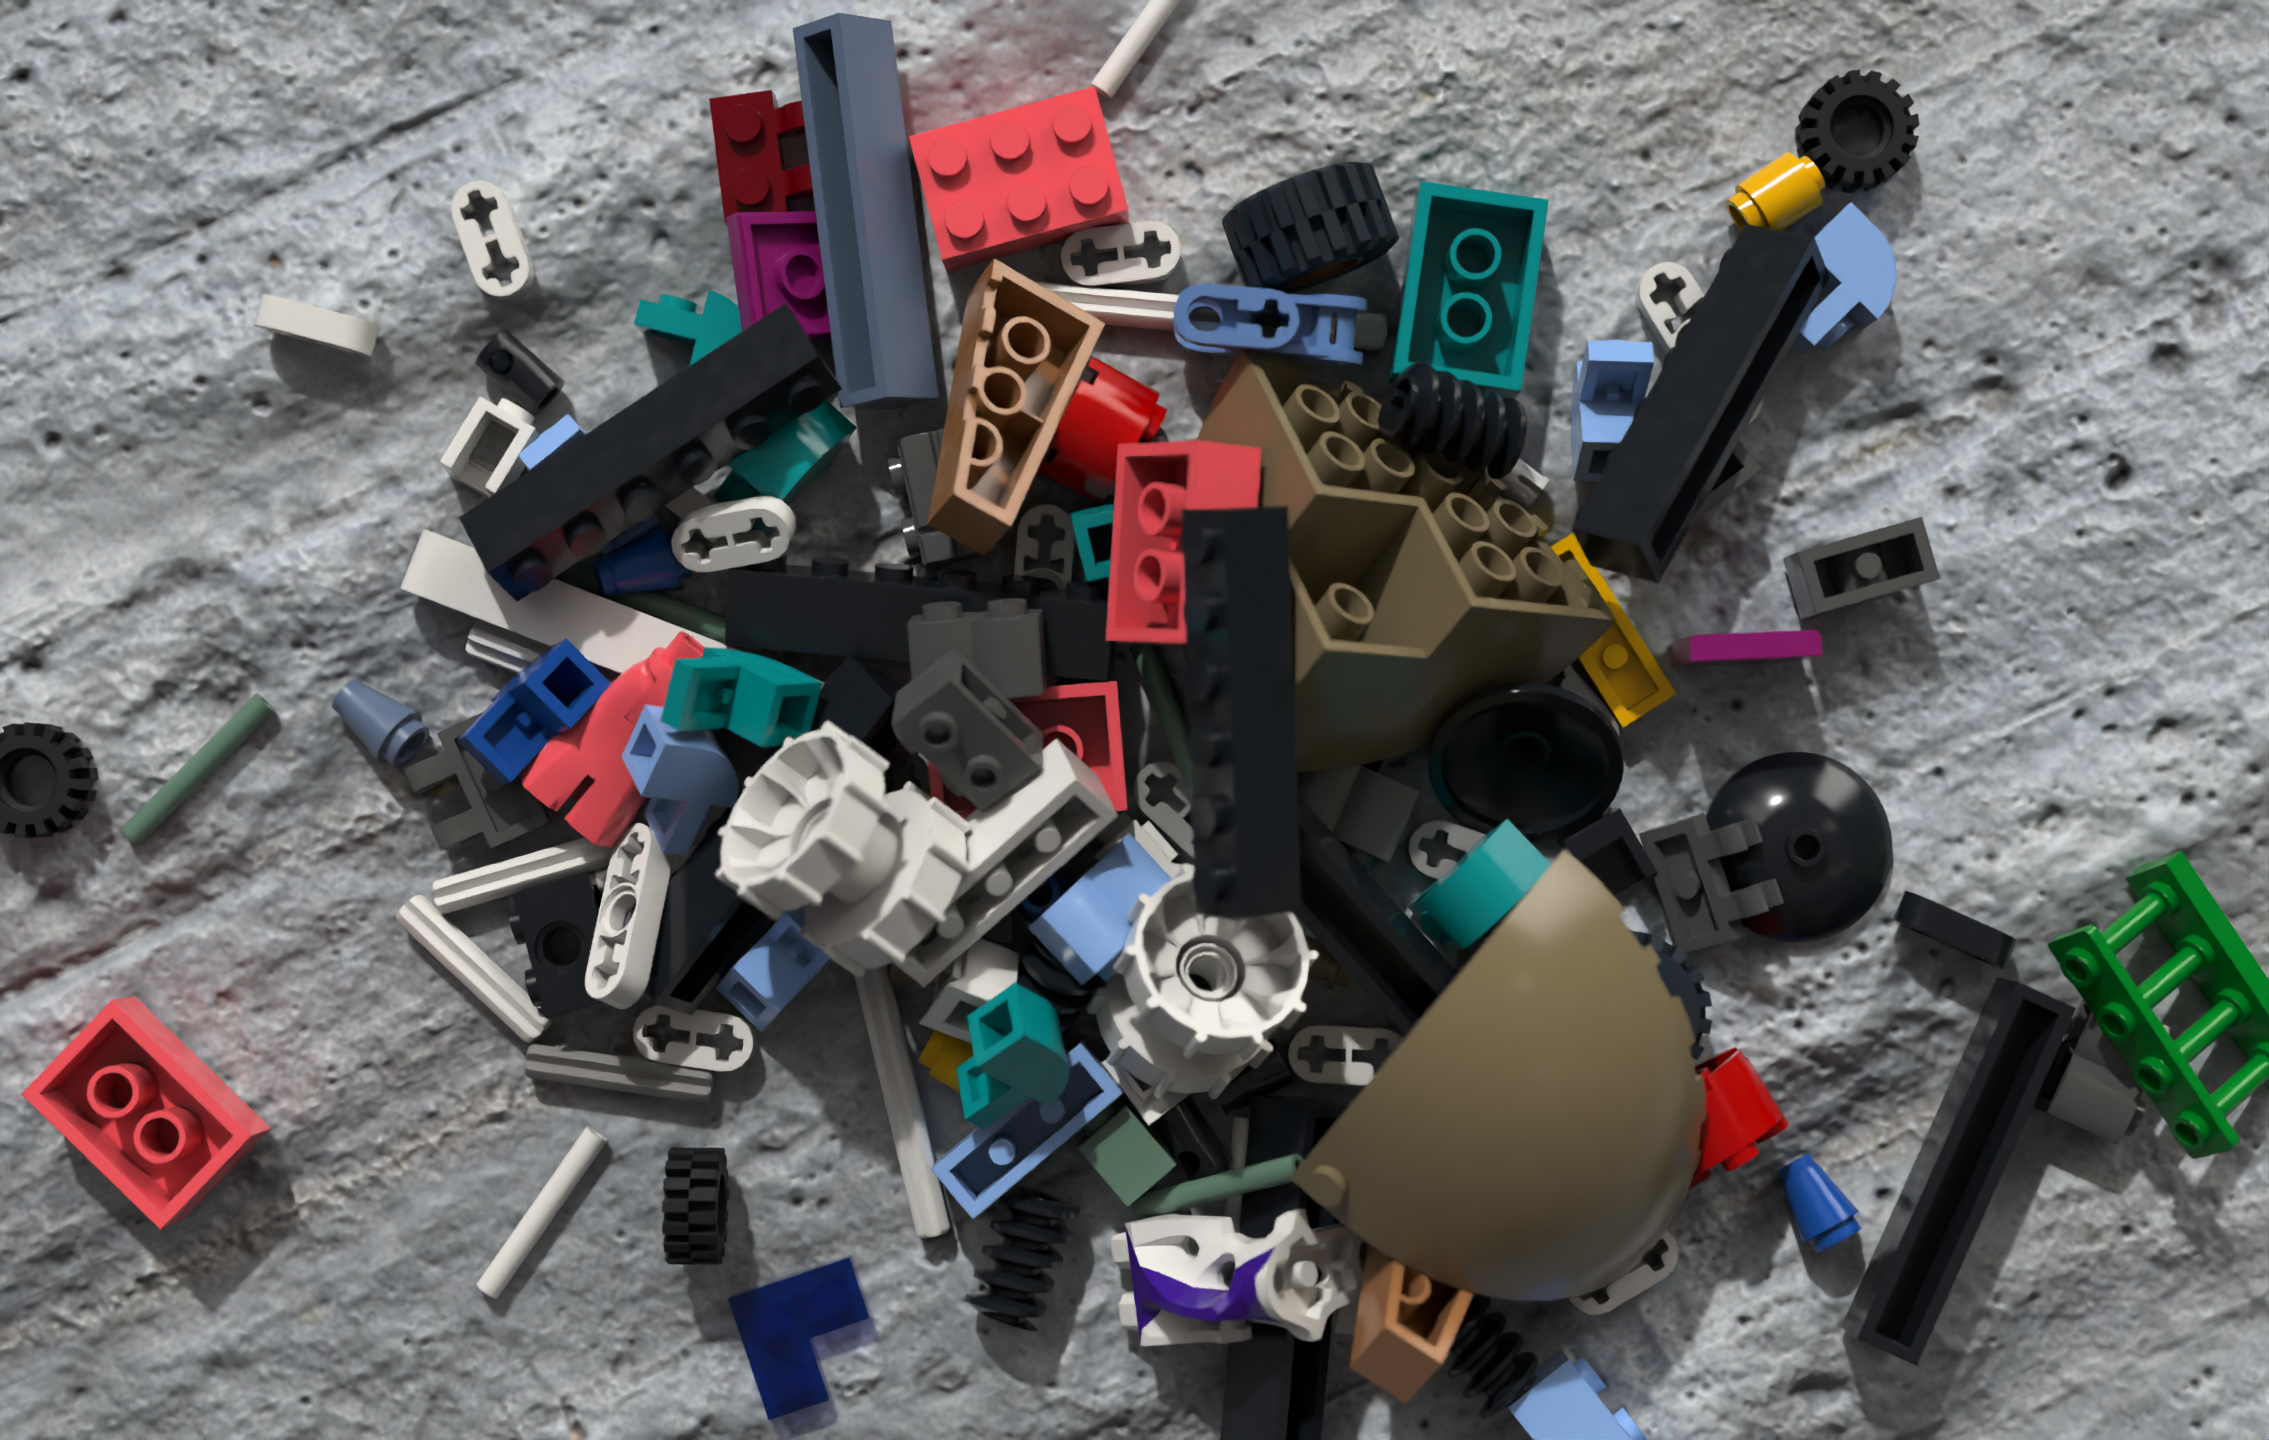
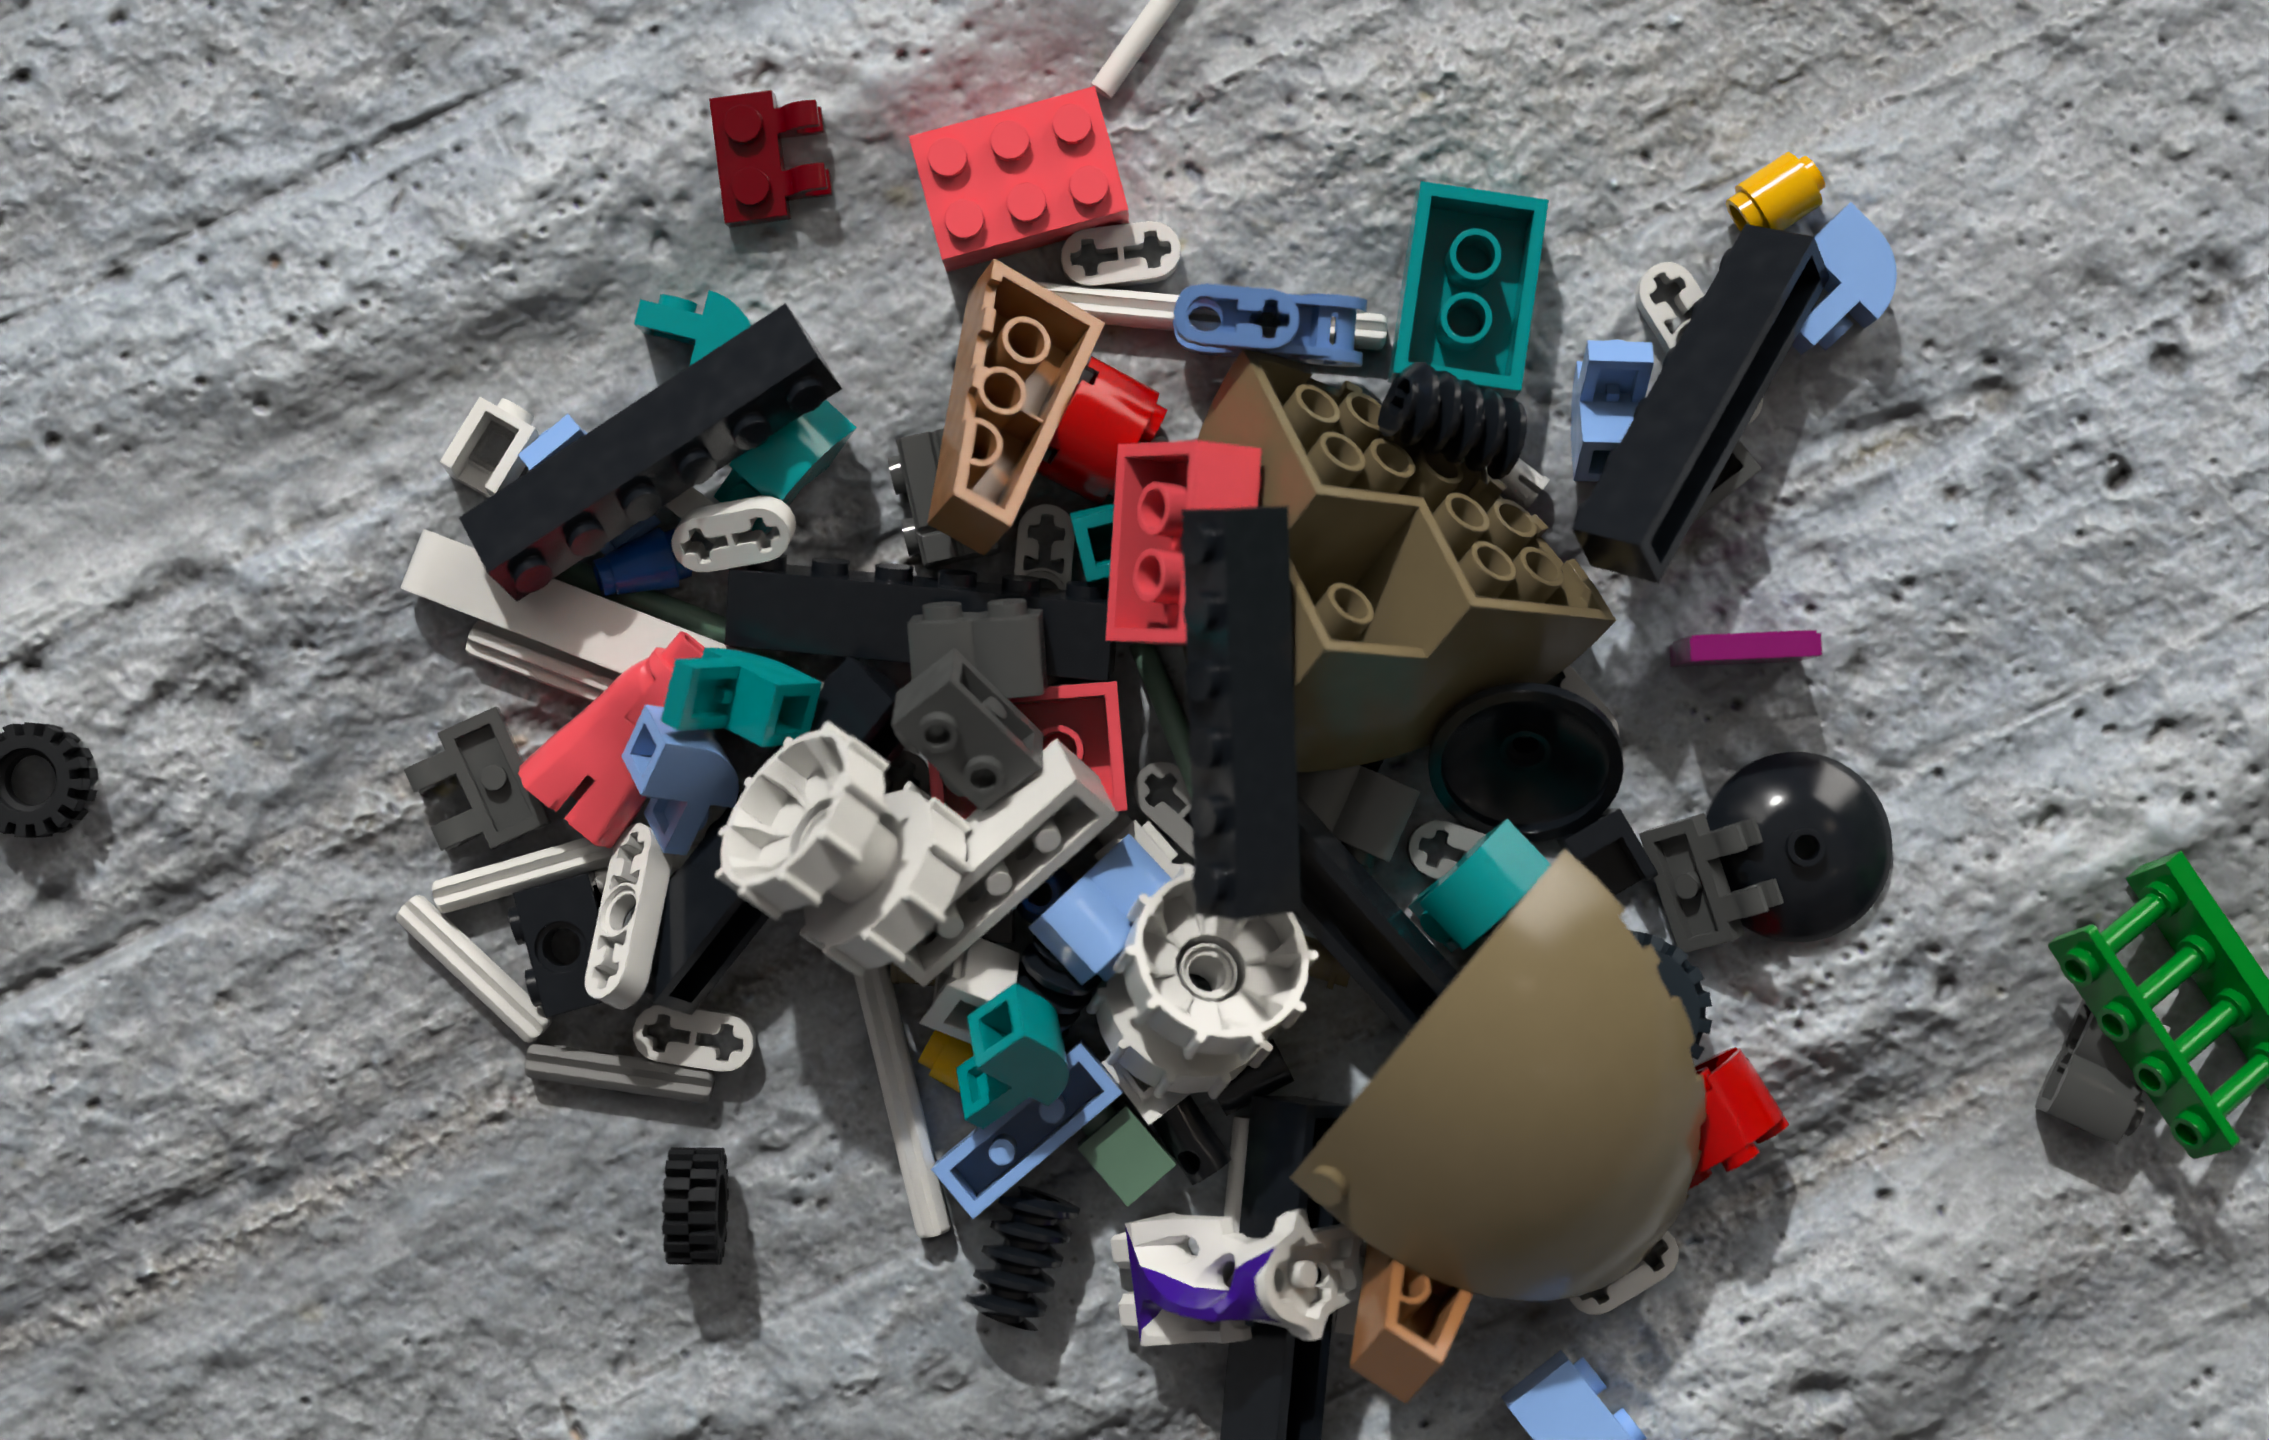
(146, 1111): coral brick -> none
(197, 769): sand green piece -> none
(316, 325): white beam -> none
(381, 723): sand blue cone -> none
(478, 245): white beam -> none
(519, 372): black piece -> none
(532, 708): blue brick -> none
(541, 1212): white piece -> none
(773, 971): light blue brick -> none
(777, 264): magenta tile -> none
(780, 1325): clear blue plate -> none
(865, 212): sand blue brick -> none
(1216, 1187): sand green piece -> none
(1310, 228): black wheel -> none
(1339, 1037): white beam -> none
(1490, 1358): black piece -> none
(1619, 661): yellow plate -> none
(1817, 1204): blue cone -> none
(1861, 567): dark grey brick -> none
(1883, 104): black tyre -> none
(1954, 930): black beam -> none
(1957, 1169): black brick -> none

